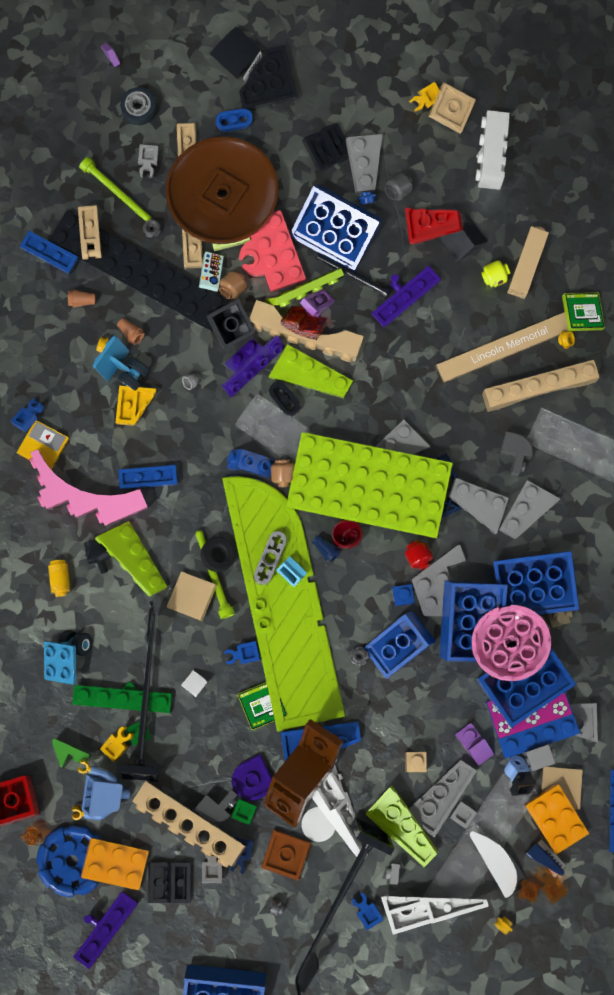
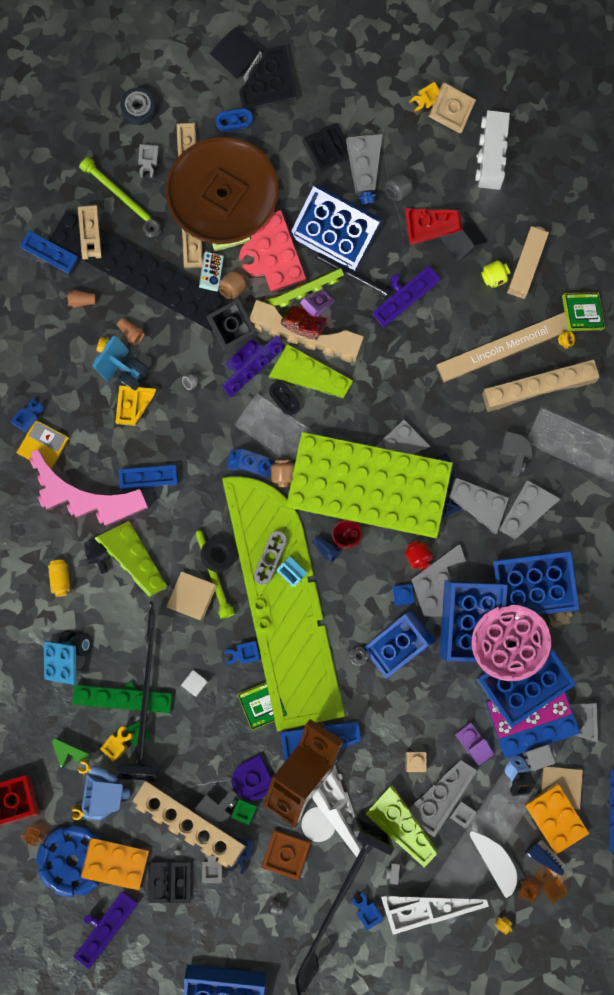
(110, 53): medium lavender tile -> none

